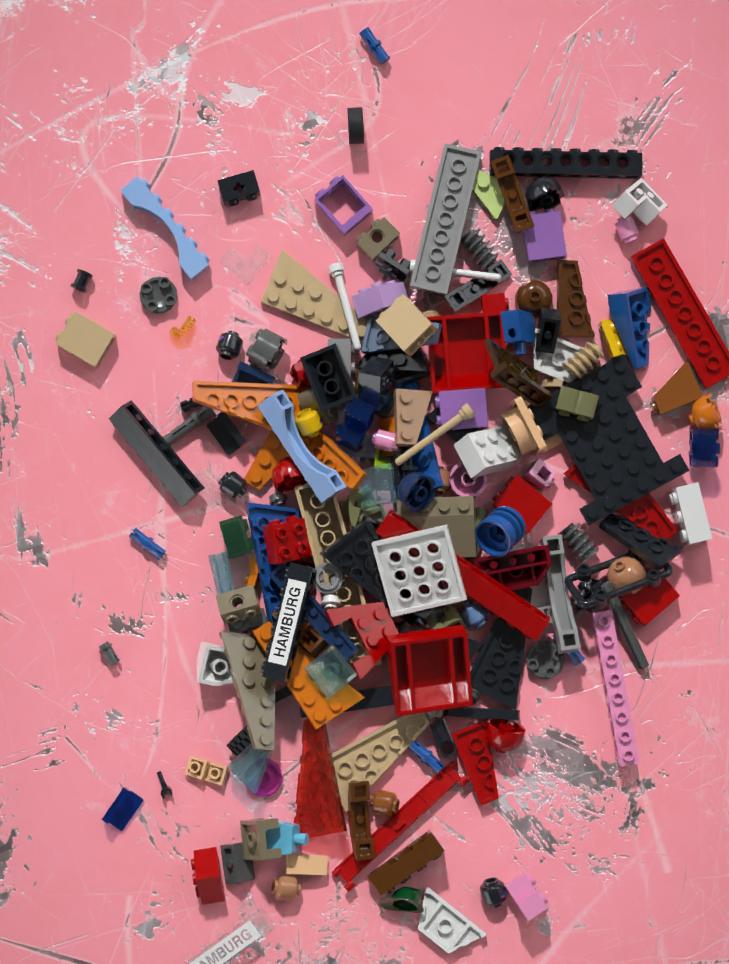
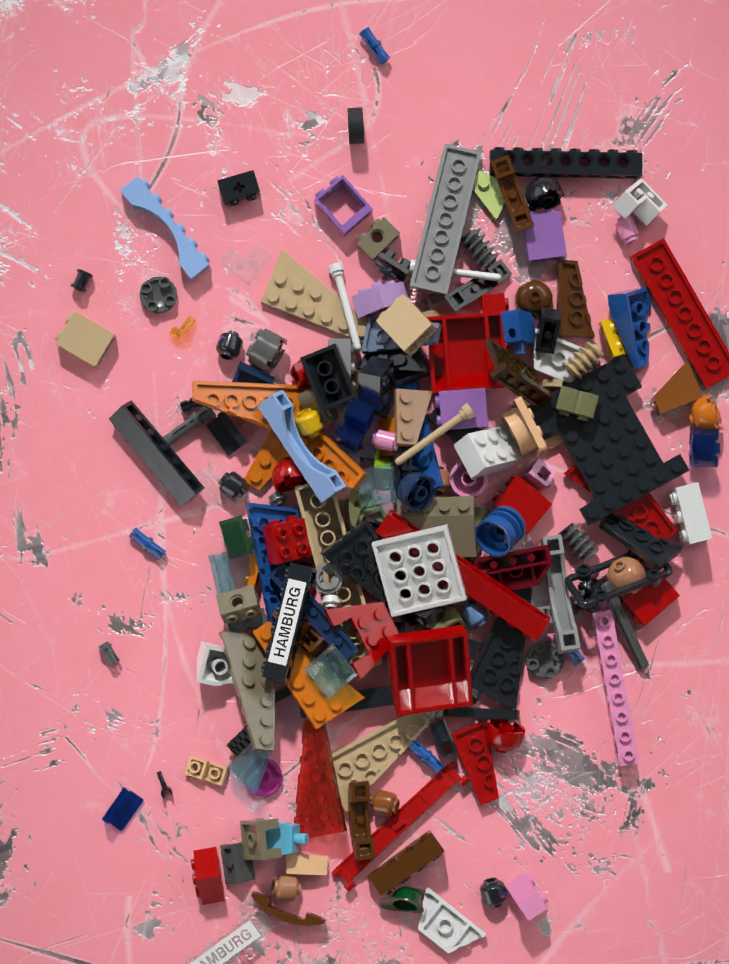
(309, 920): none -> reddish brown slope

